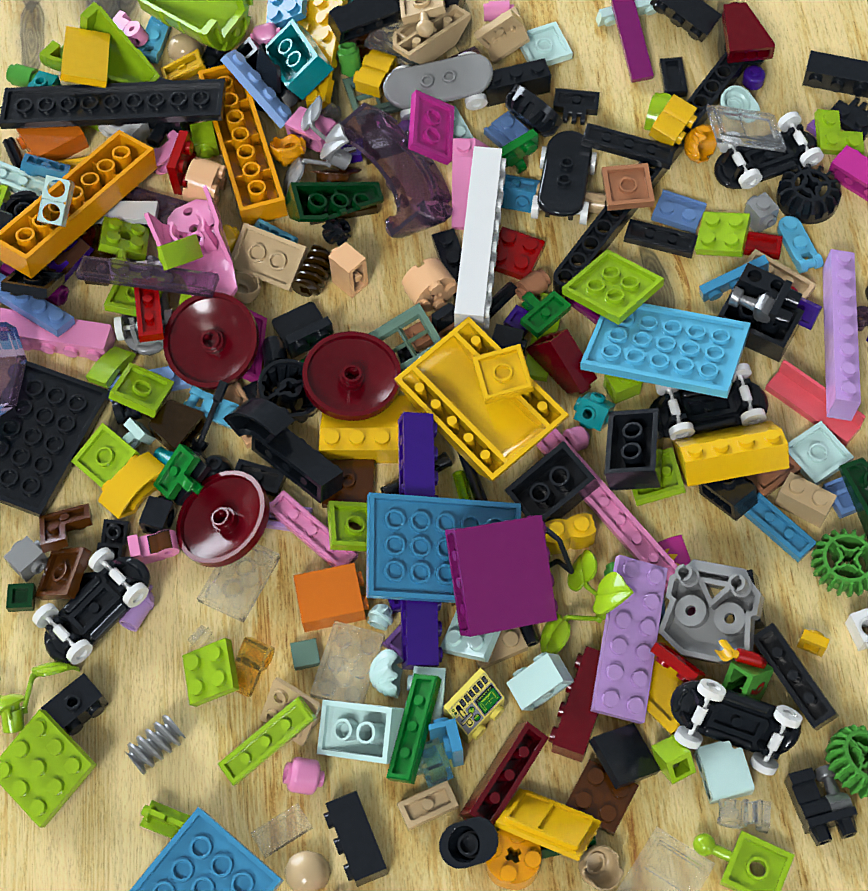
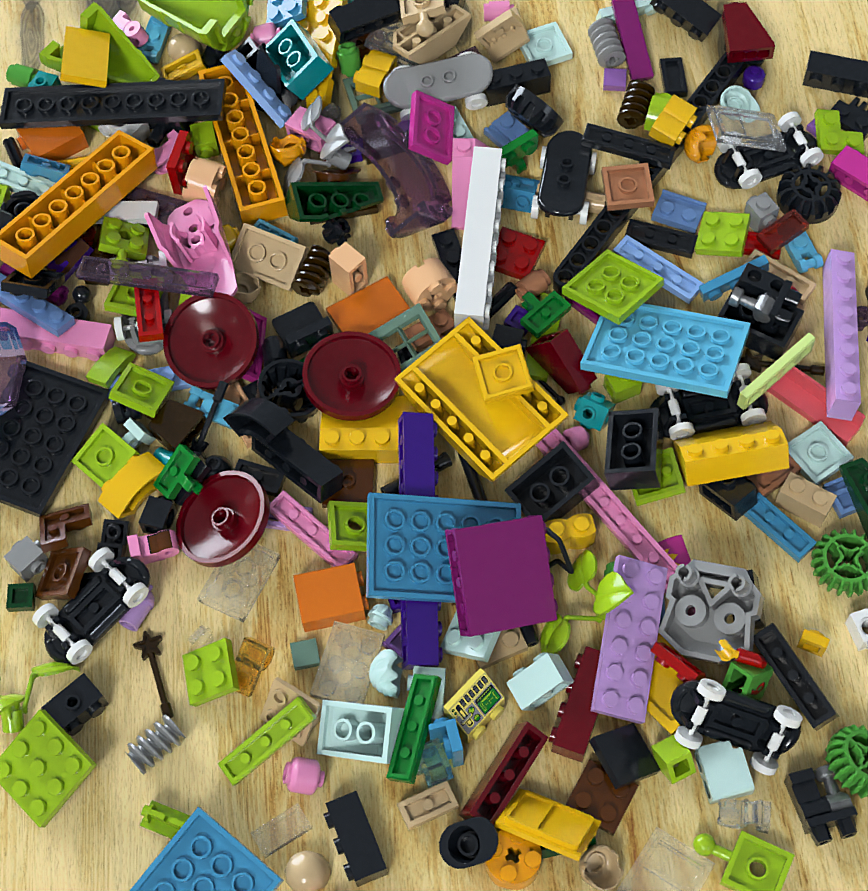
(58, 201): light aqua piece -> none
(81, 295): none -> black plate
(150, 649): none -> dark brown piece
(179, 252): lime slope -> none
(368, 308): none -> orange tile
(443, 317): black tile -> none
(461, 485): clear neon green piece -> none
(559, 399): none -> black hinge
(575, 104): black hinge -> none
(606, 43): none -> light grey piece
(614, 79): none -> medium lavender tile
(635, 104): none -> dark brown piece
(675, 279): none -> light blue plate
(755, 364): none -> dark brown piece
(776, 371): none -> yellowish green tile
(782, 231): none -> clear red tile
(811, 313): dark purple plate -> none

